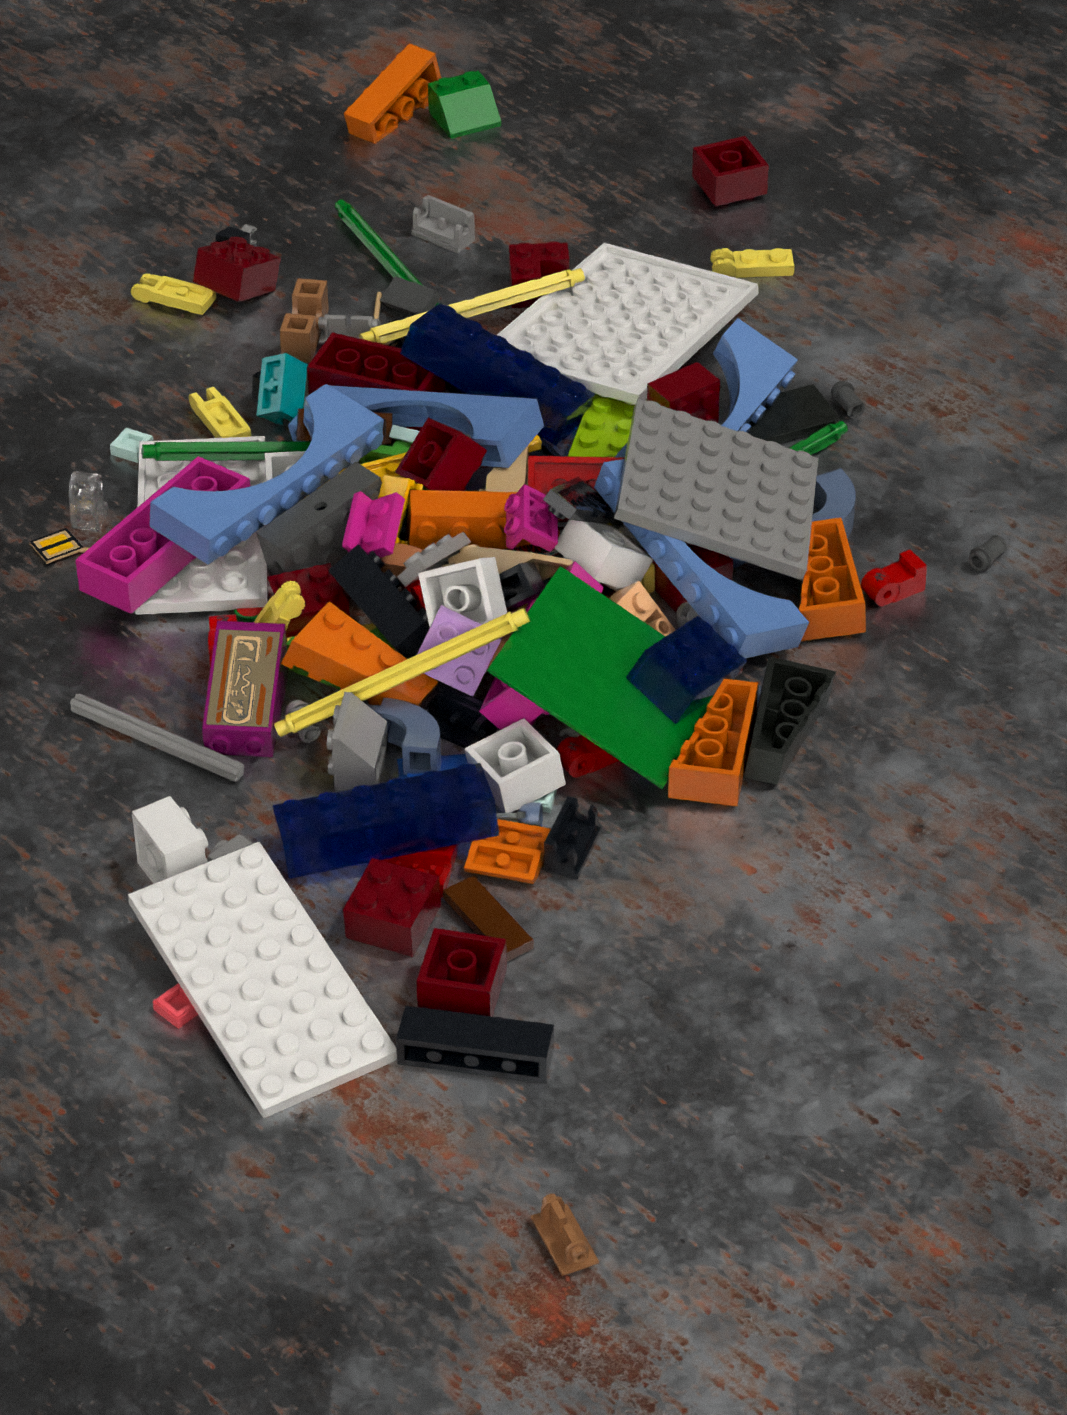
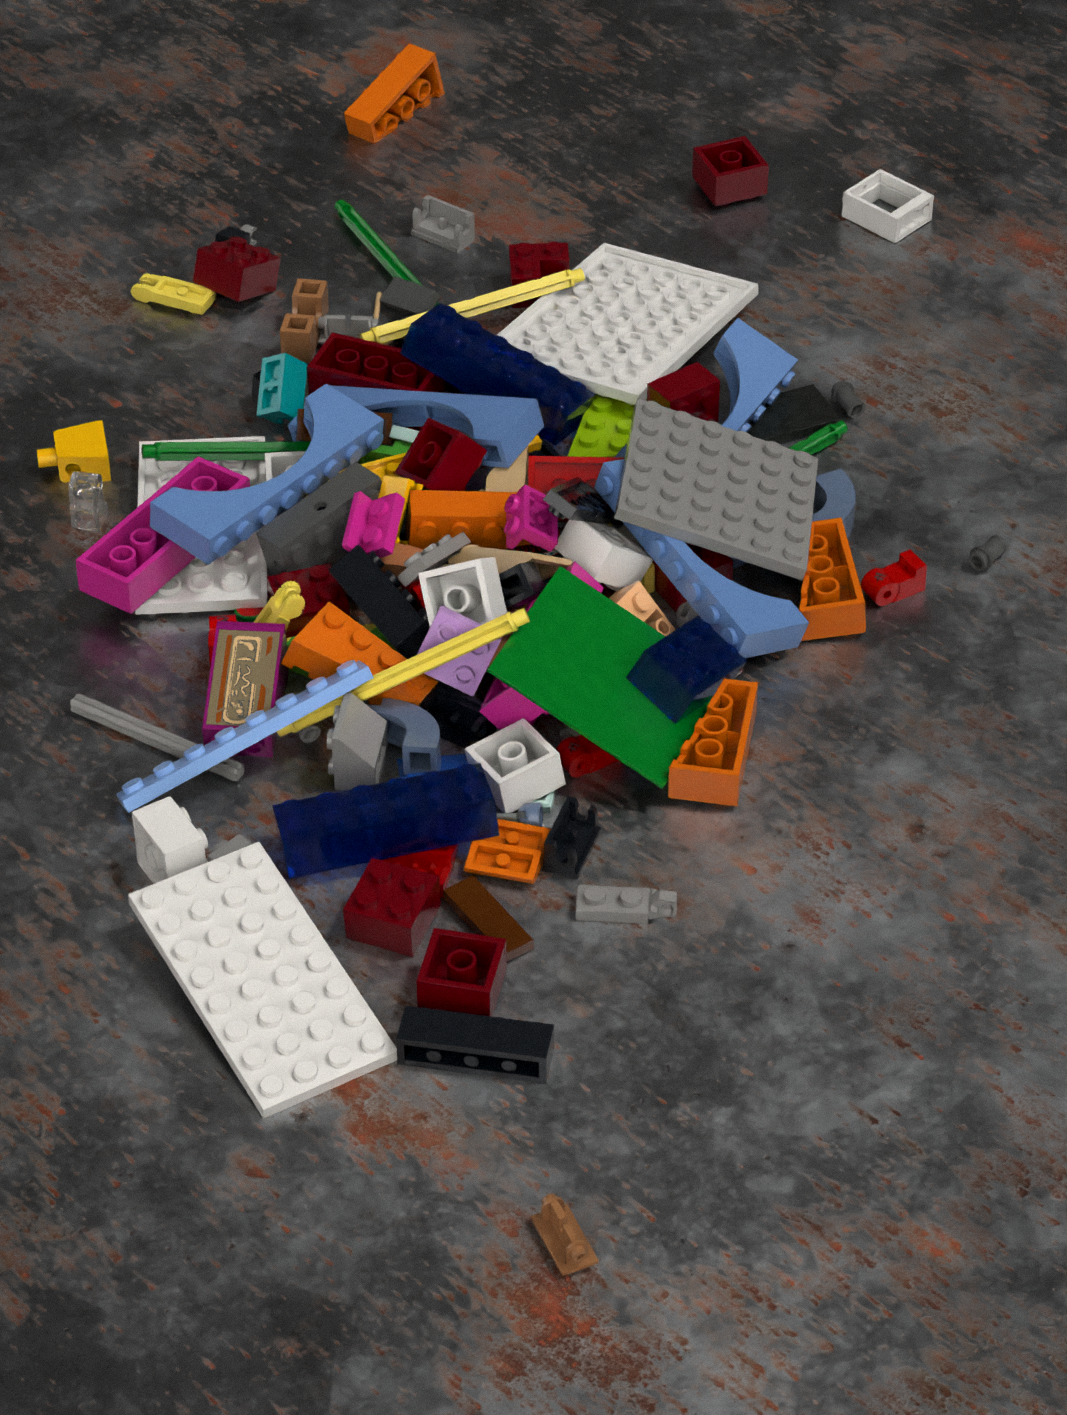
(57, 545): piece -> none
(78, 449): none -> yellow torso
(127, 444): light aqua tile -> none
(175, 1007): coral tile -> none
(219, 415): light yellow hinge -> none
(231, 740): none -> light blue plate
(463, 104): green slope -> none
(624, 904): none -> light grey hinge
(753, 262): light yellow hinge -> none
(786, 712): pearl dark grey wedge -> none
(913, 206): none -> white window

